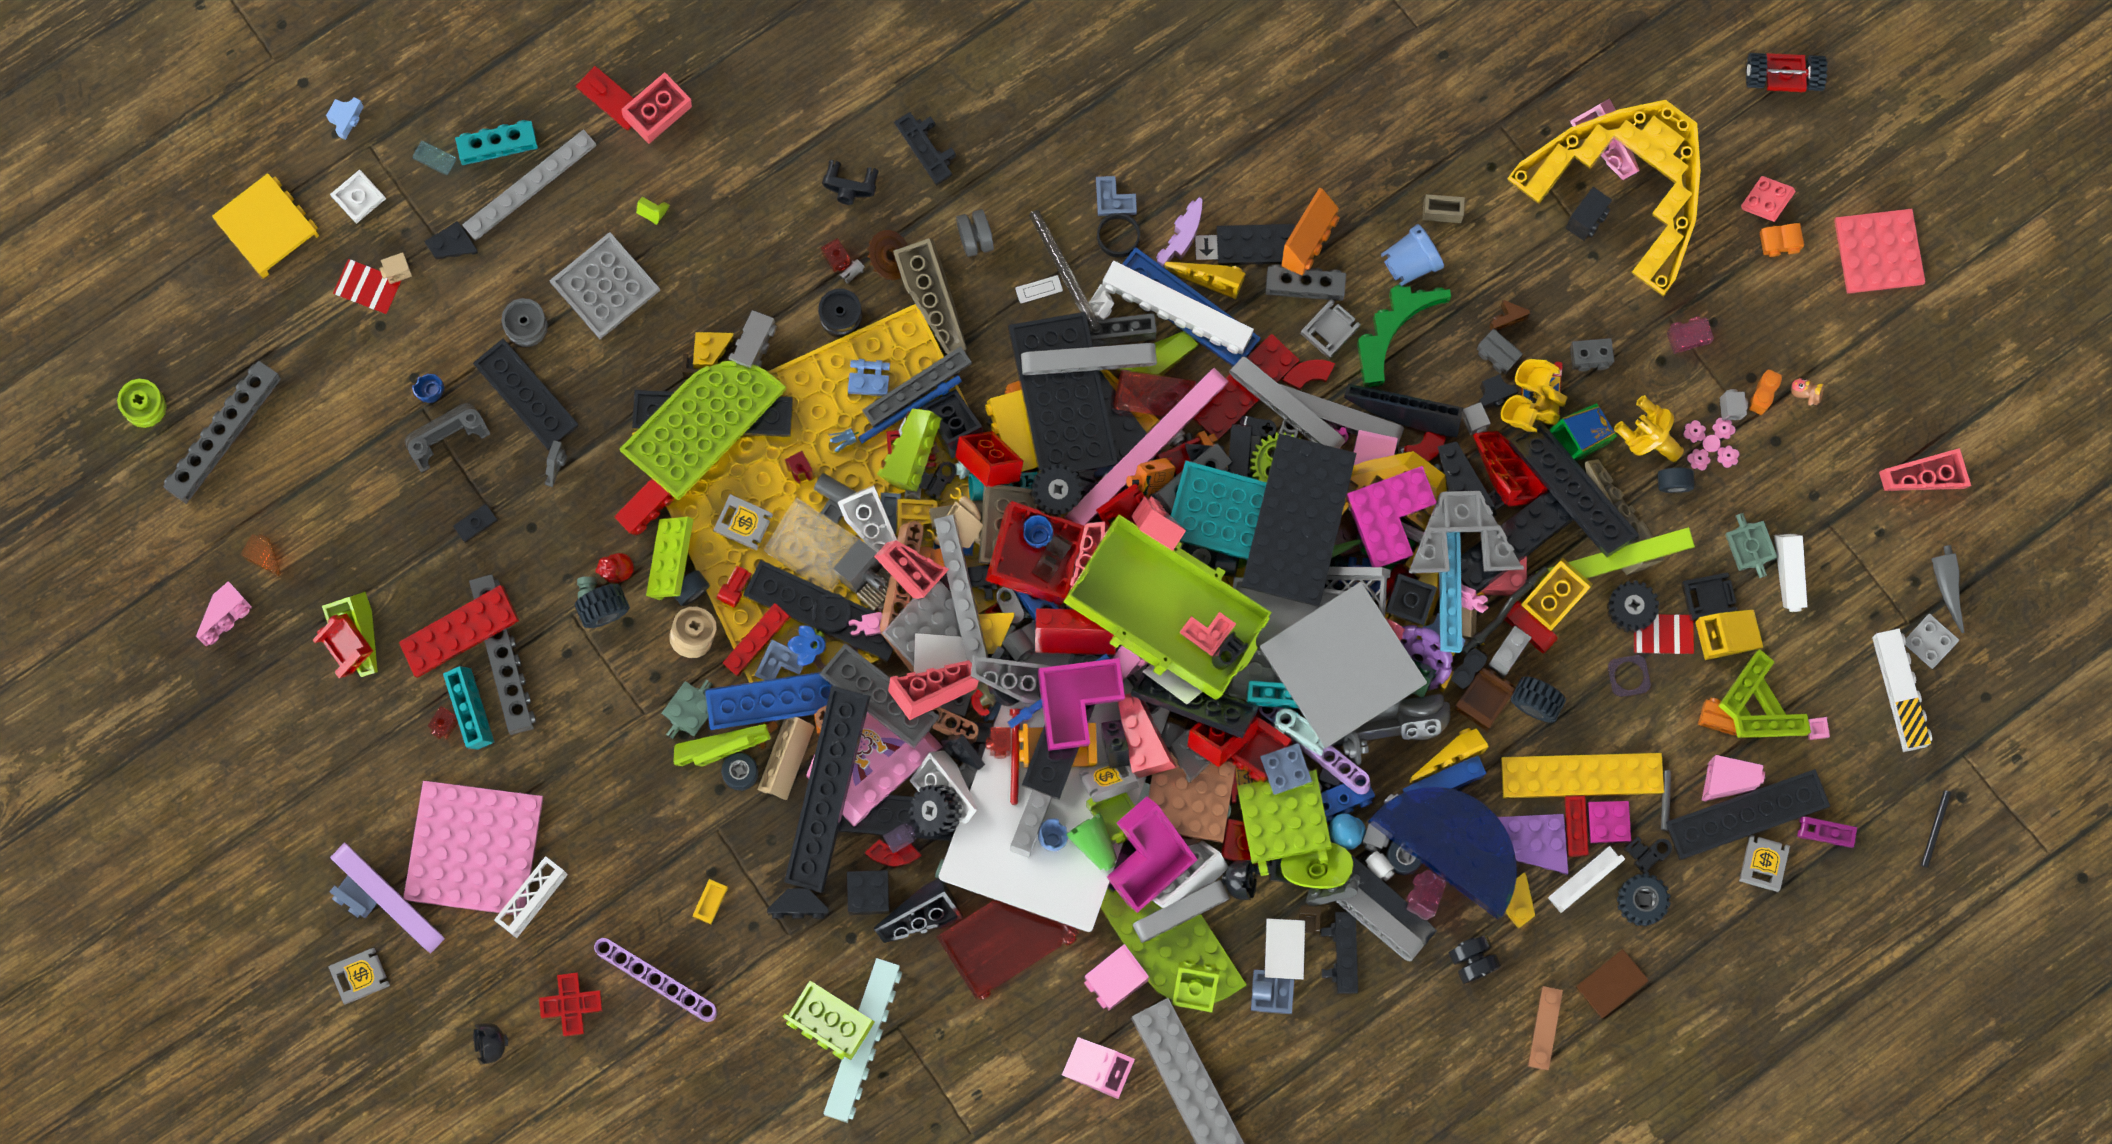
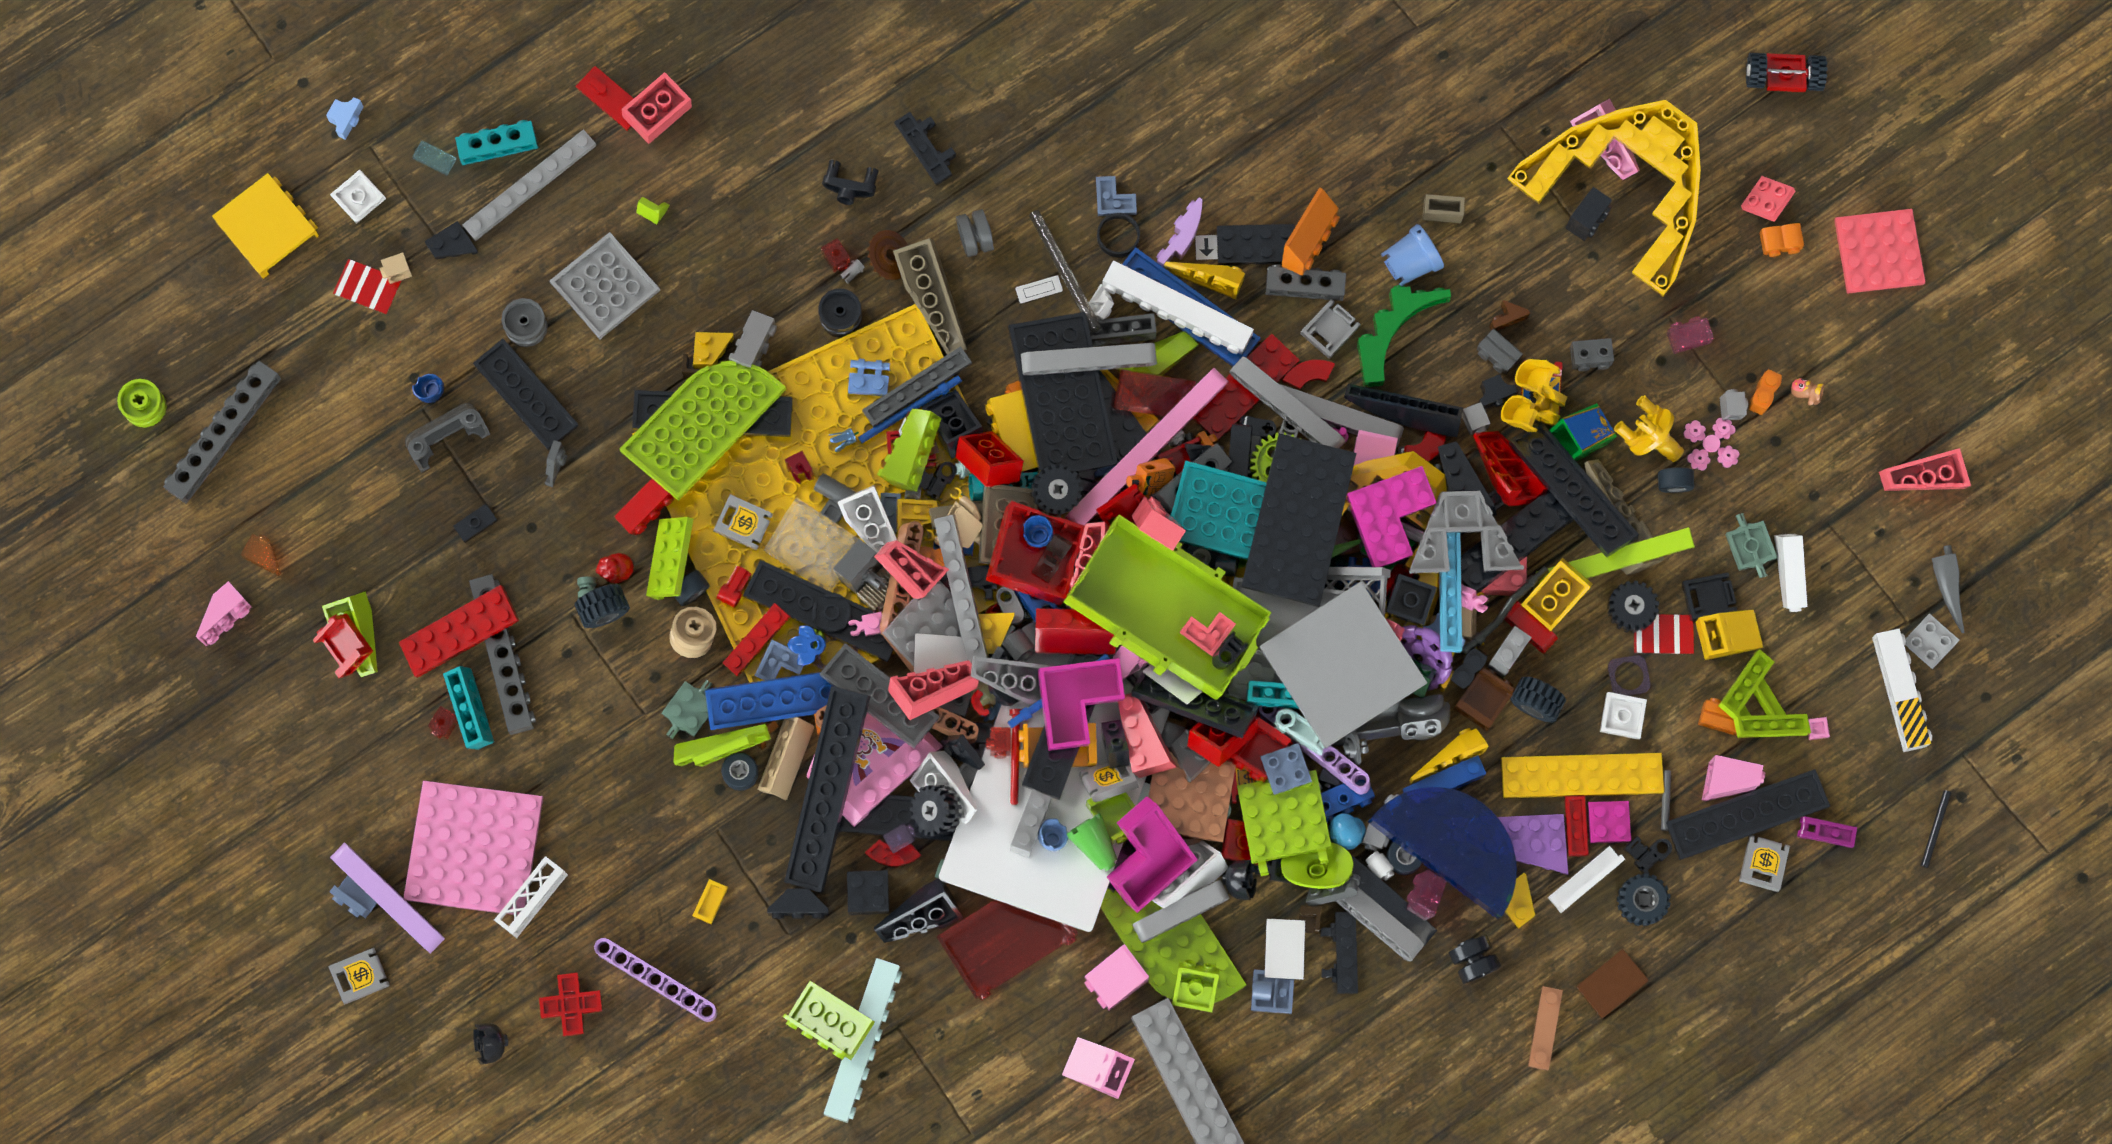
(1623, 715): none -> white plate

